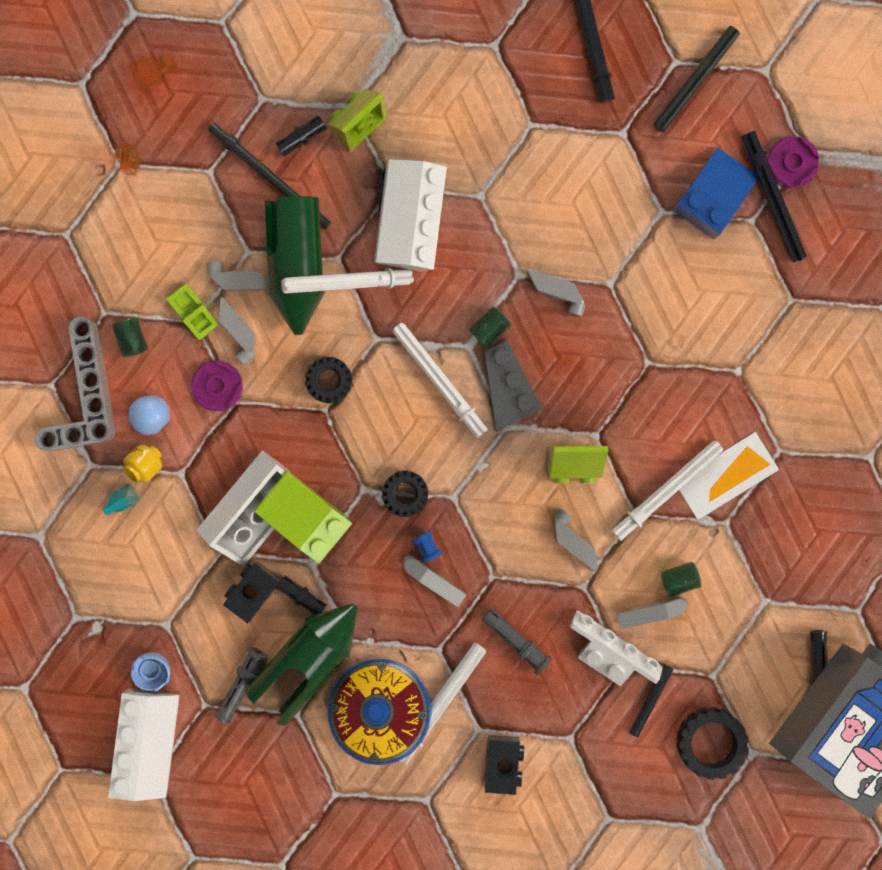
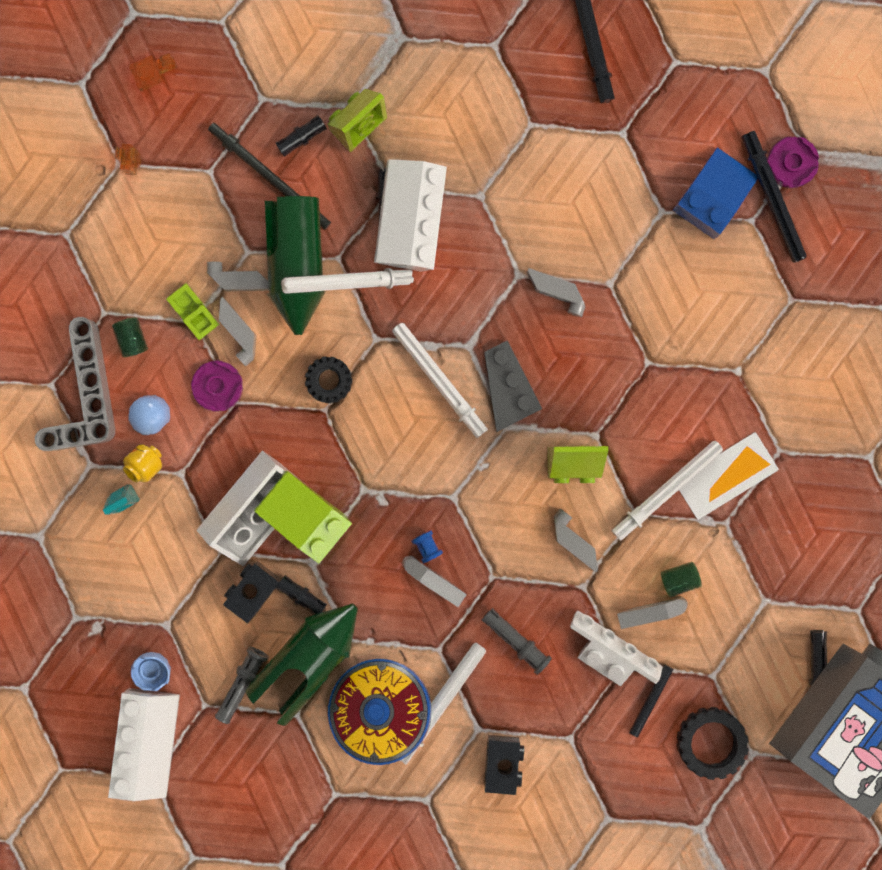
(393, 504): black tyre -> none
(490, 327): clear green piece -> none
(696, 79): pearl dark grey axle -> none

